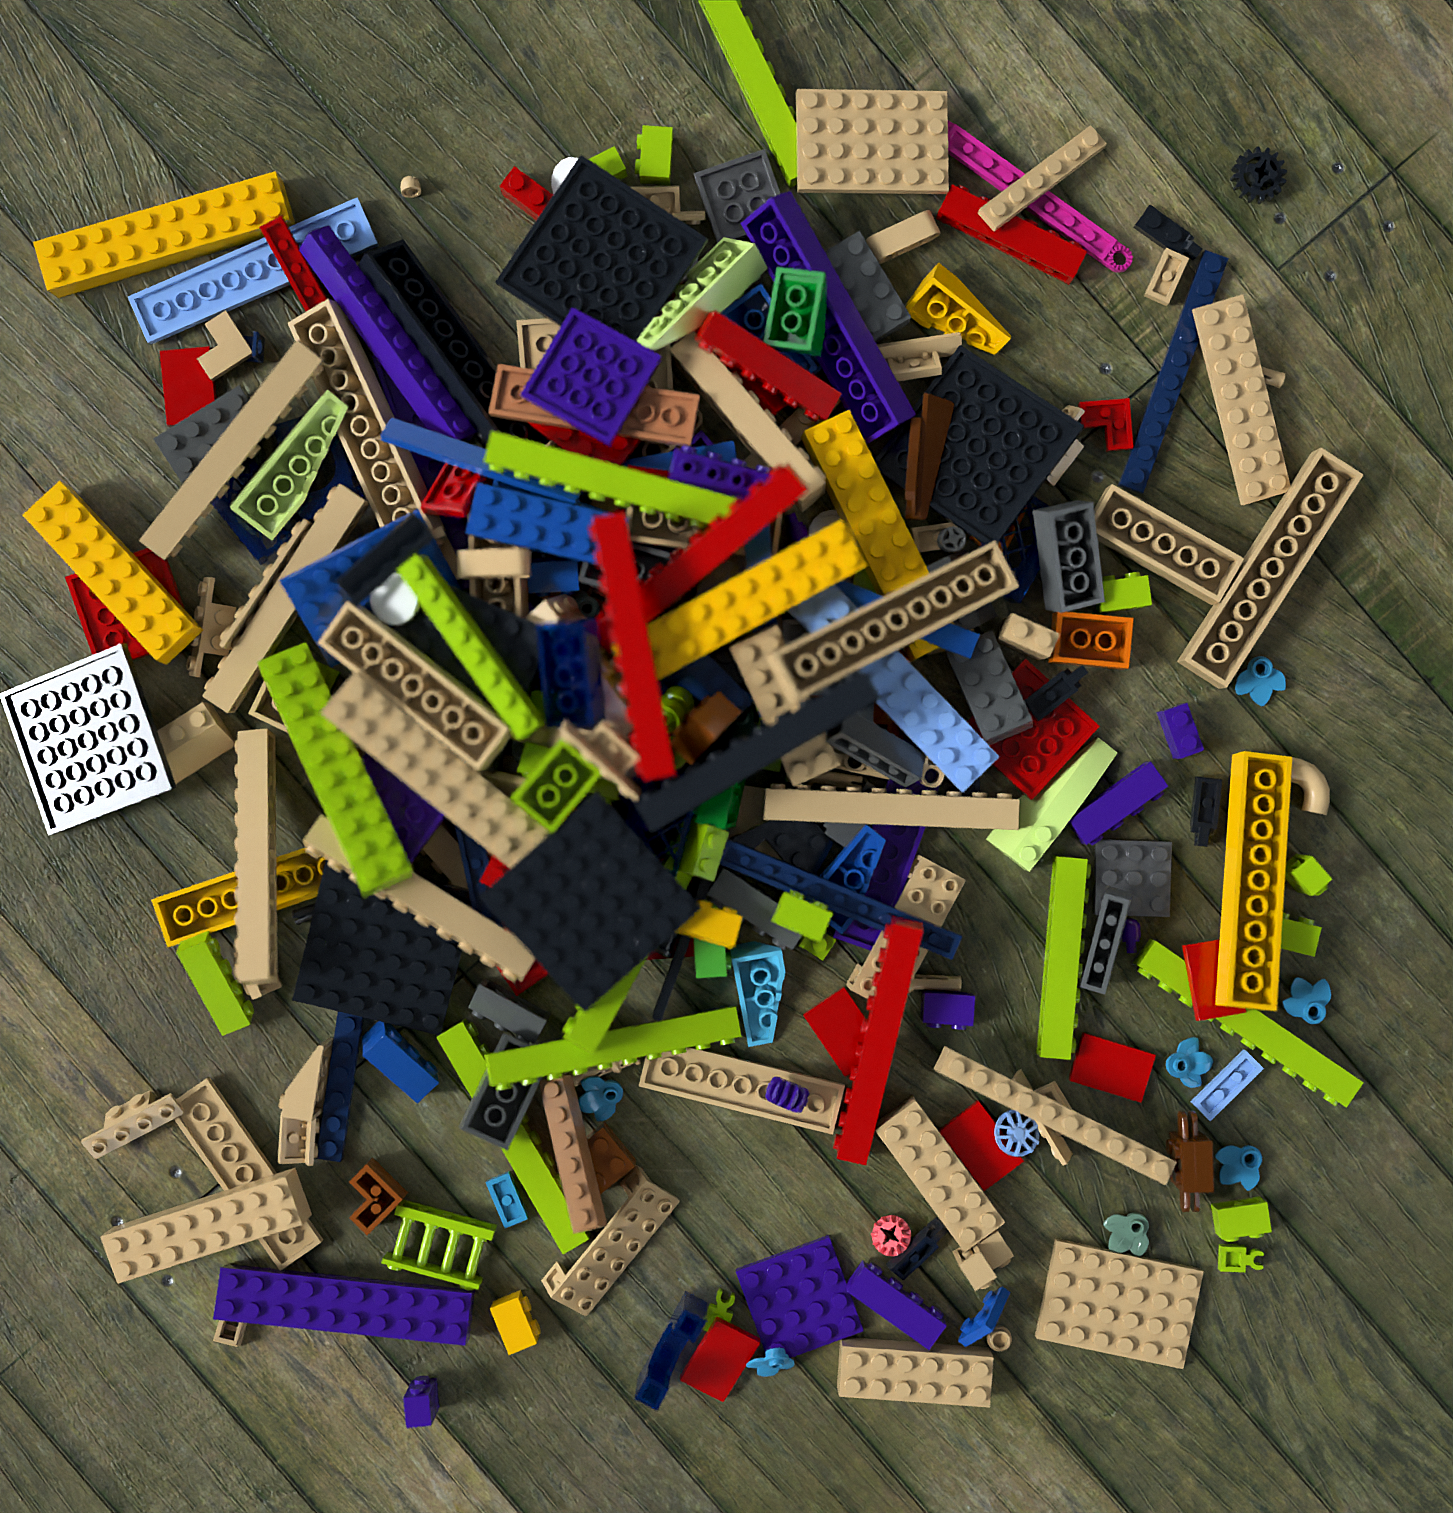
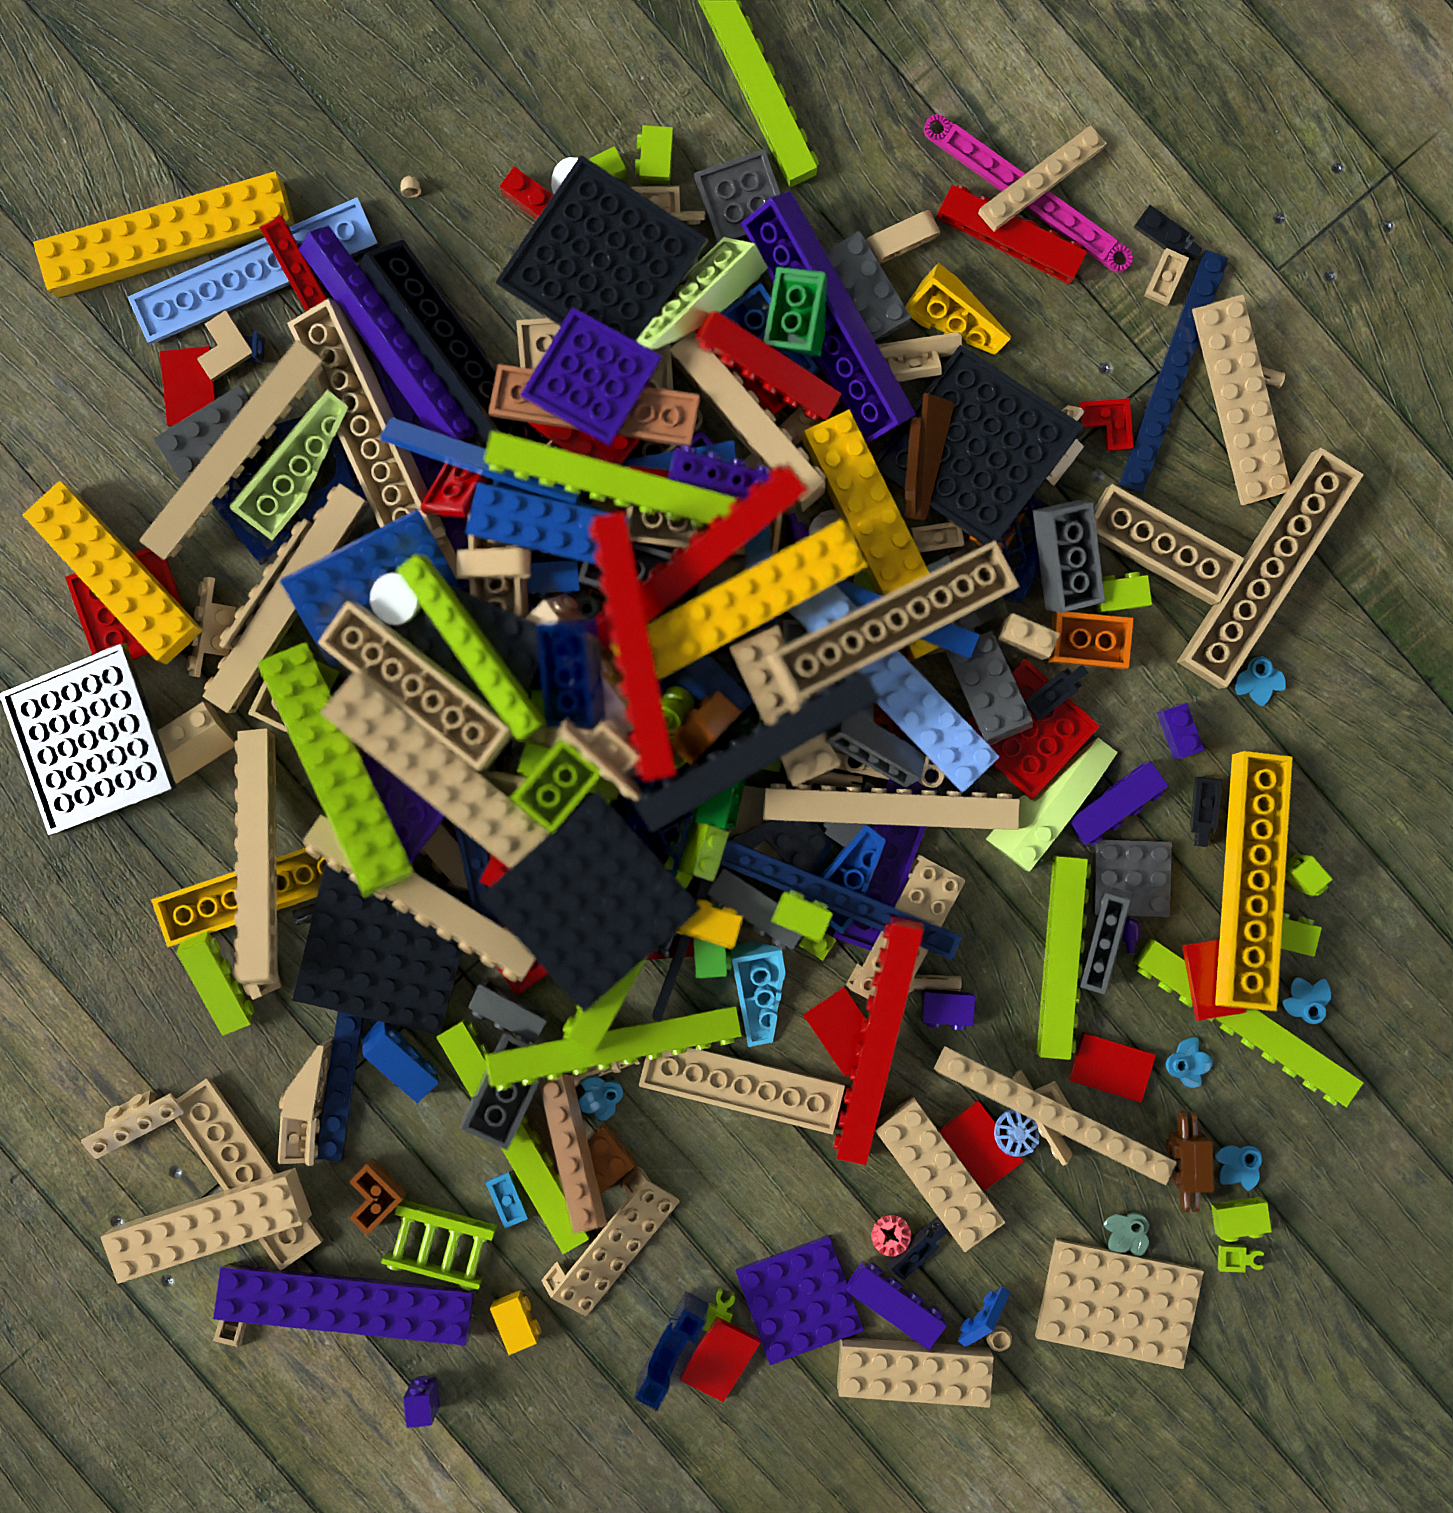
(385, 558): black fence -> none
(774, 1361): dark azure plate -> none
(787, 1094): dark purple gear -> none
(872, 141): tan plate -> none
(956, 538): dark grey wheel -> none
(983, 1259): tan brick -> none
(1227, 1085): light blue plate -> none
(1269, 172): black gear -> none
(1313, 784): tan cylinder -> none

